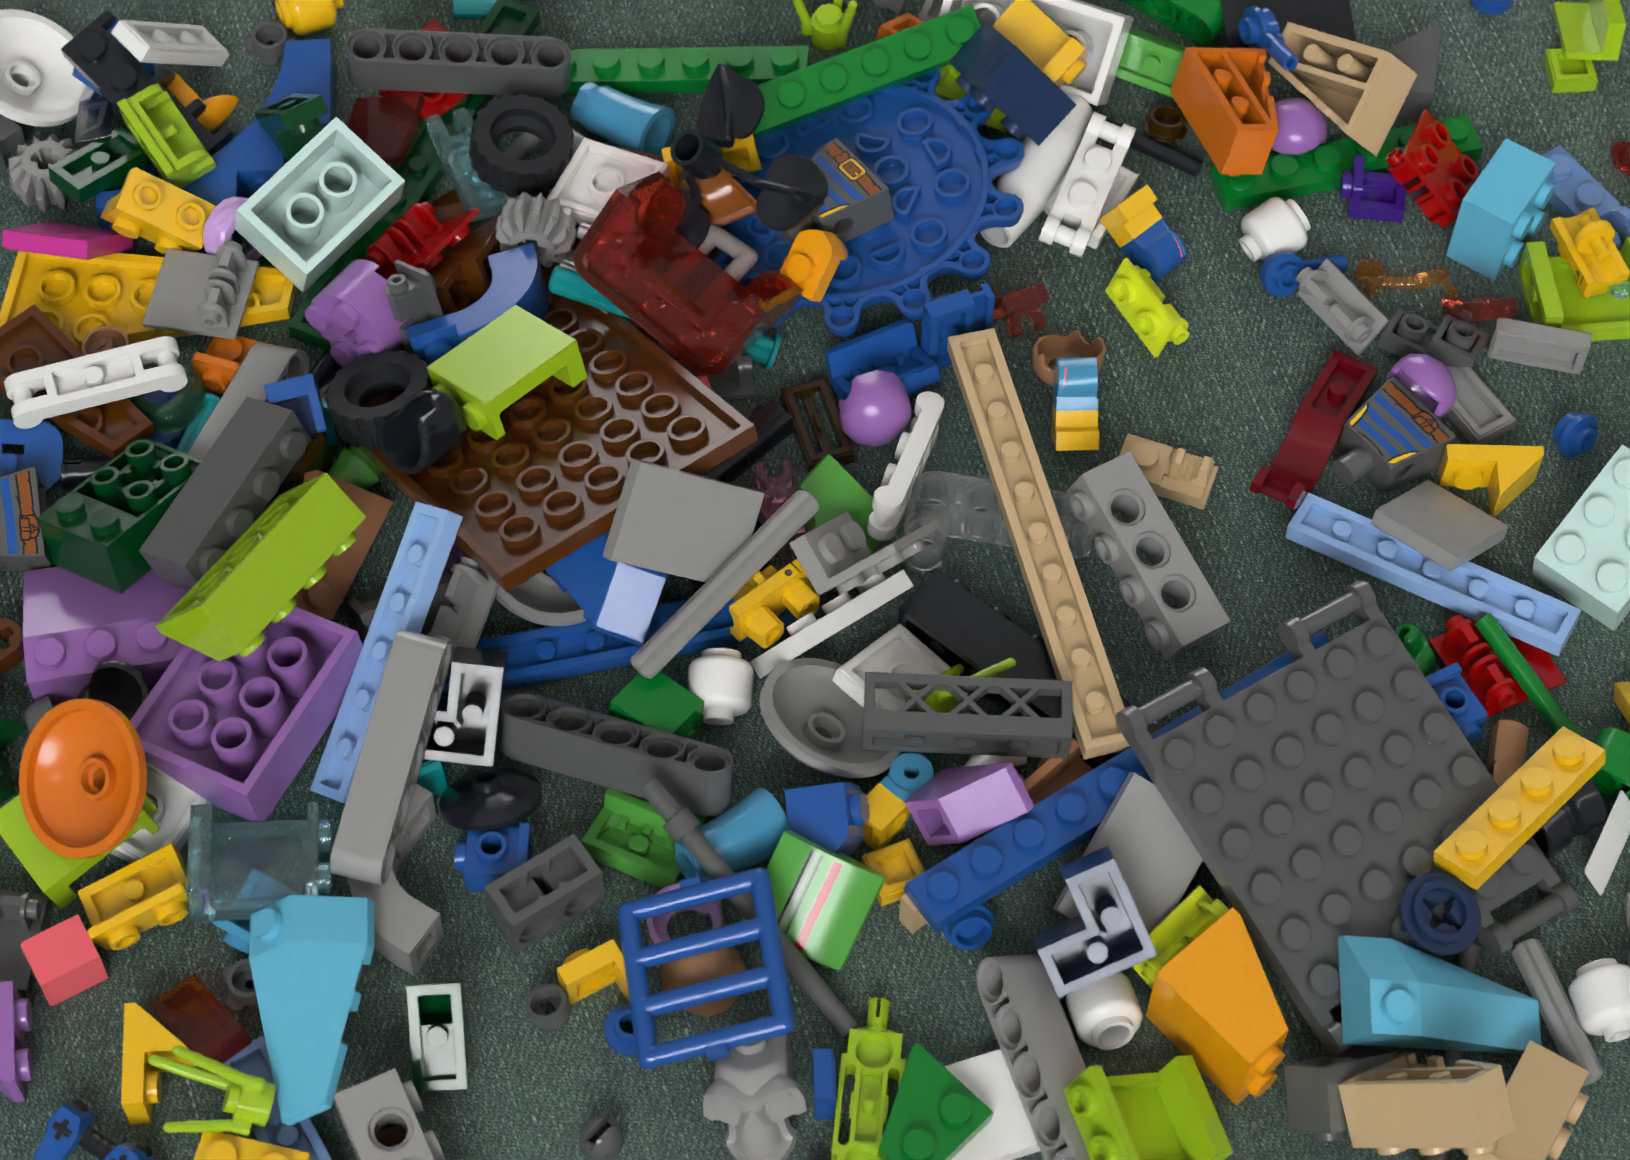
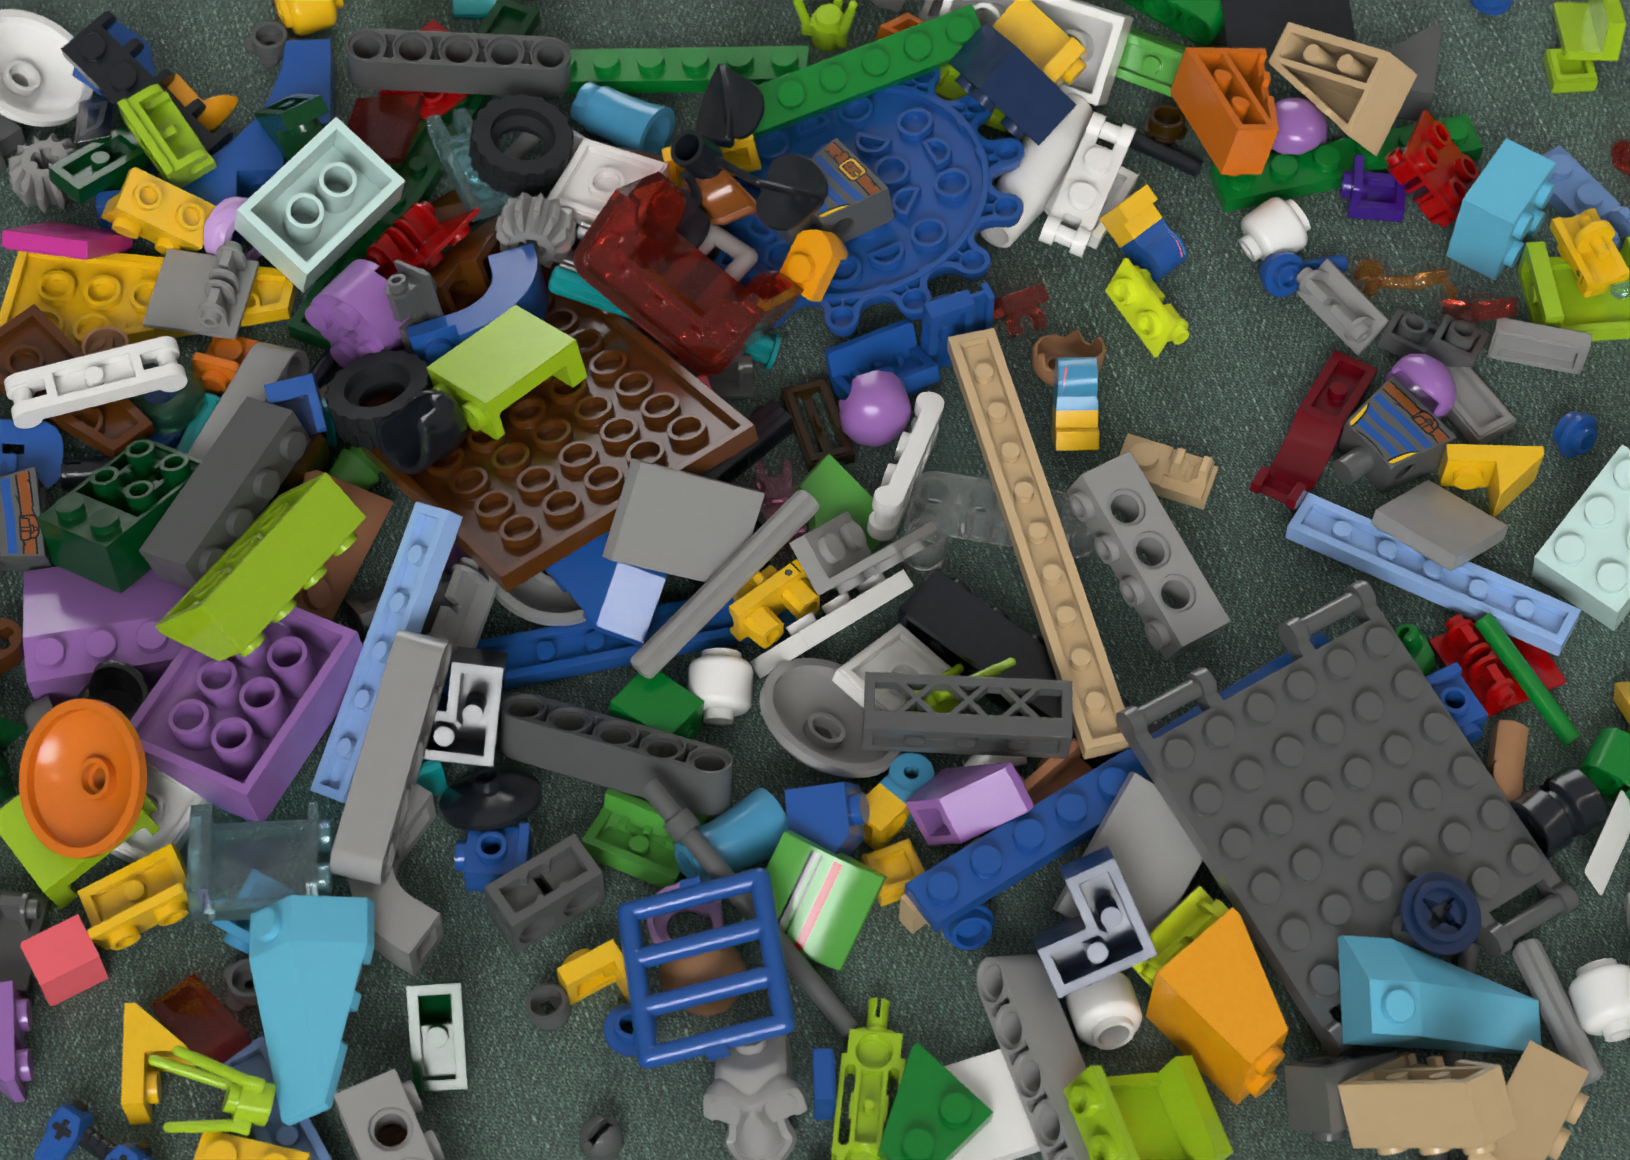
(170, 43): white tile -> none
(1261, 30): blue plate -> none
(1519, 808): yellow plate -> none

